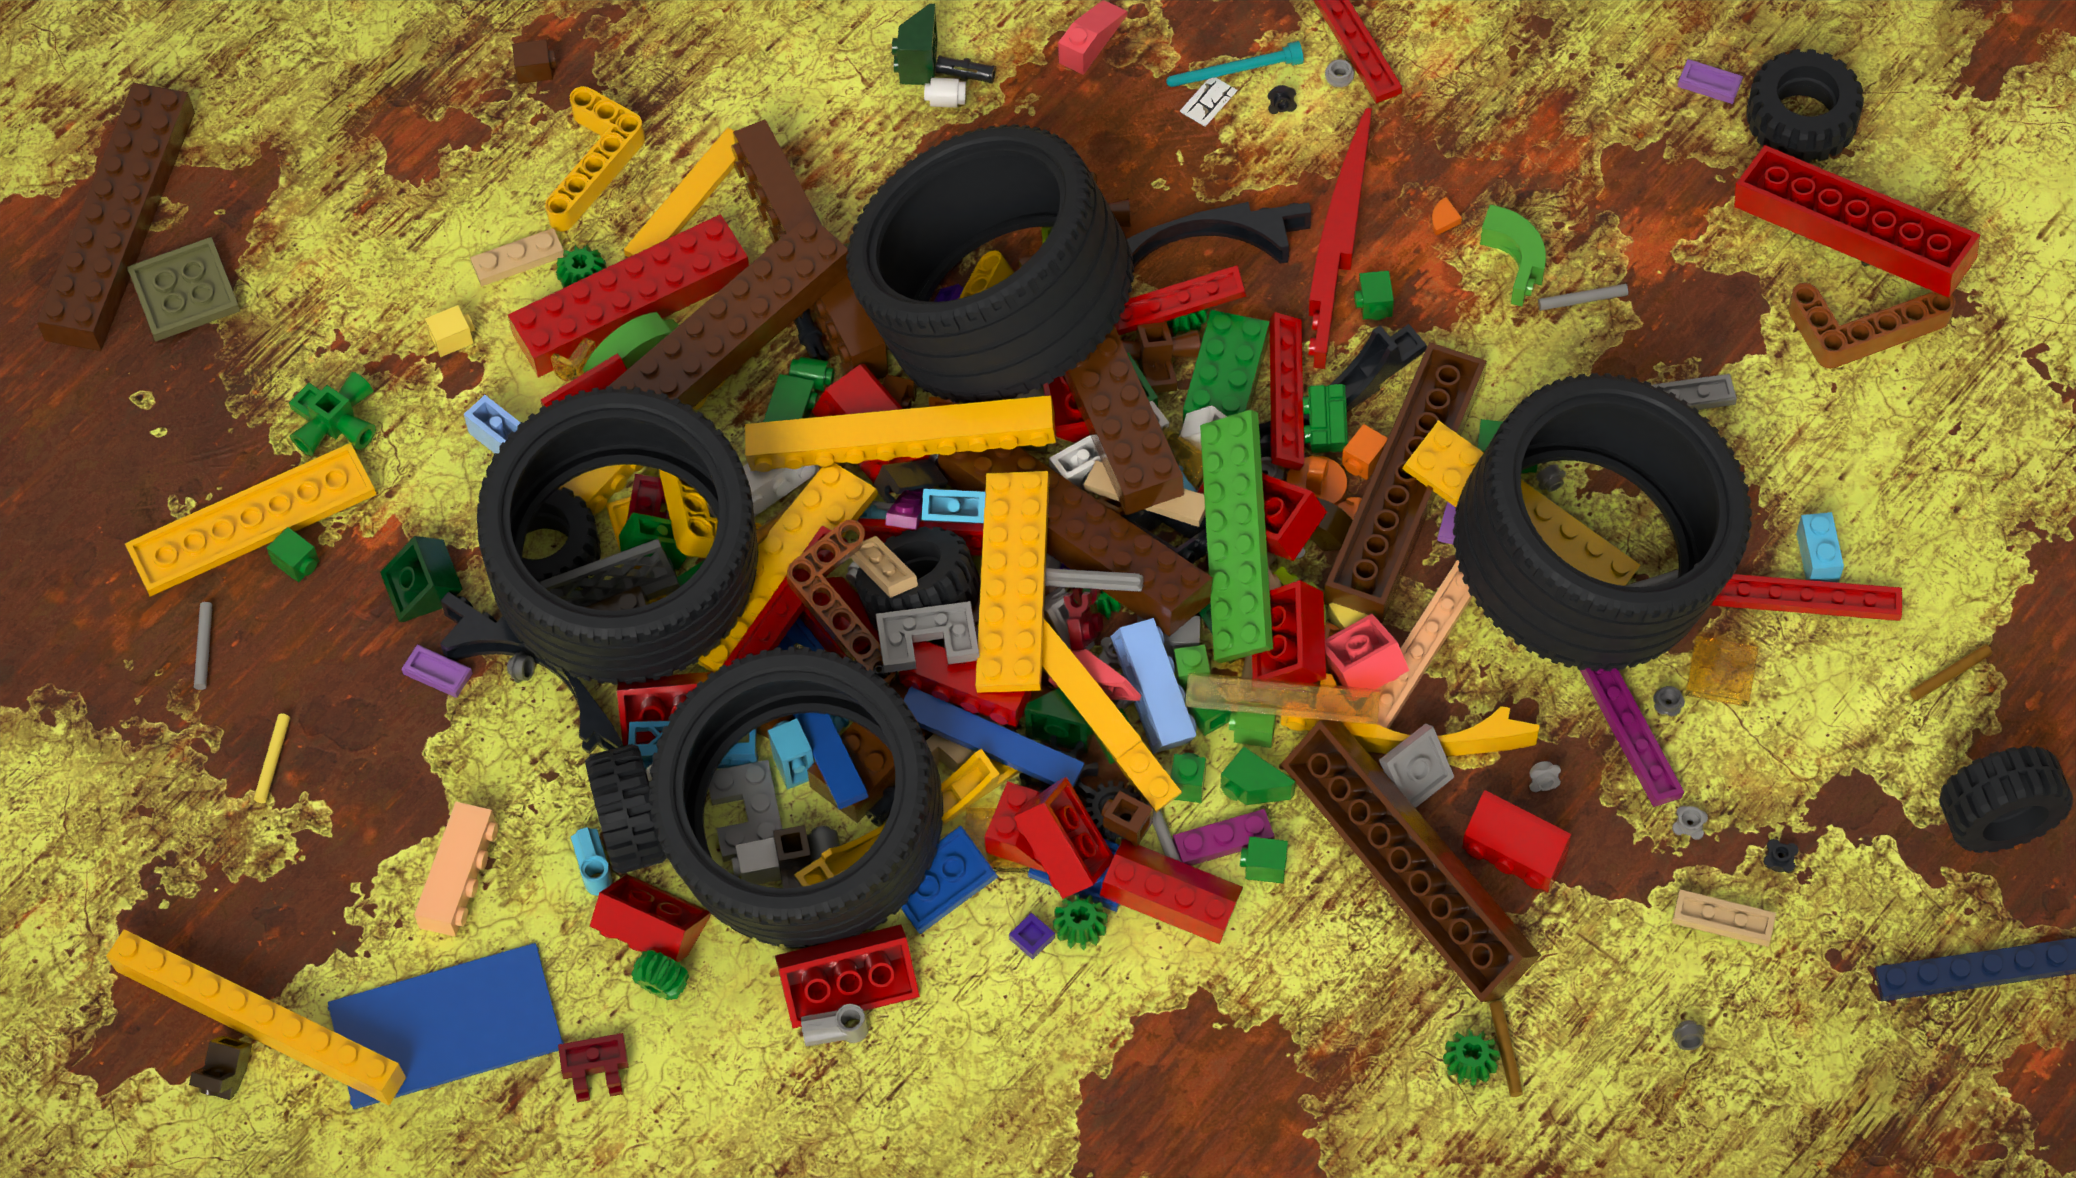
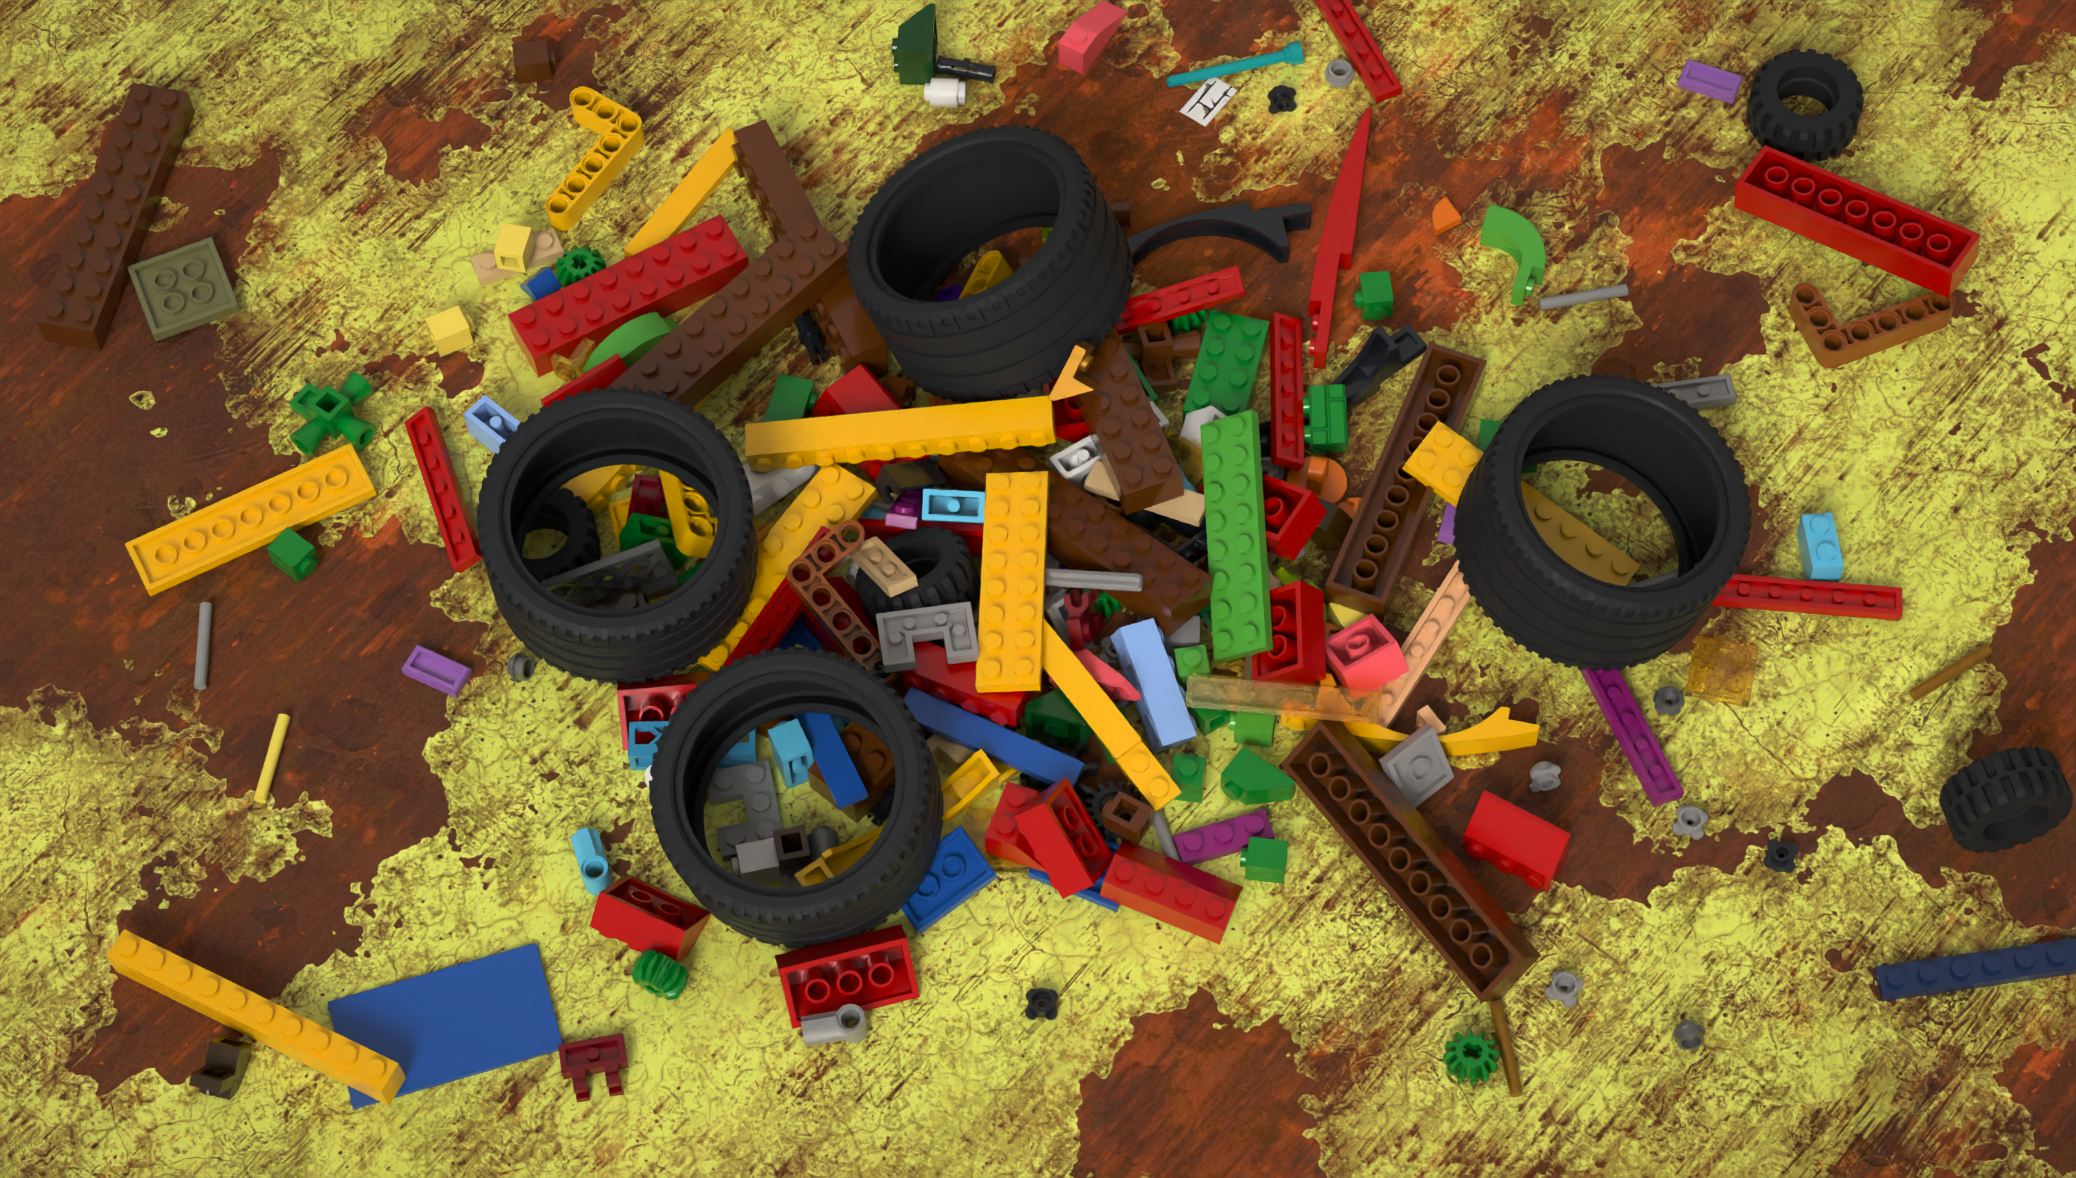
(420, 578): dark green slope -> none
(443, 489): none -> red plate
(456, 869): light nougat brick -> none
(483, 635): black slope -> none
(514, 247): none -> light yellow brick
(541, 284): none -> blue slope
(624, 808): black tyre -> none
(814, 370): green brick -> none
(1032, 936): dark purple plate -> none
(1043, 995): none -> black plate
(1071, 380): none -> slope
(1072, 913): green gear -> none
(1363, 452): orange brick -> none
(1427, 716): none -> light nougat plate
(1551, 478): flat silver plate -> none
(1567, 980): none -> light grey plate
(1724, 918): tan plate -> none

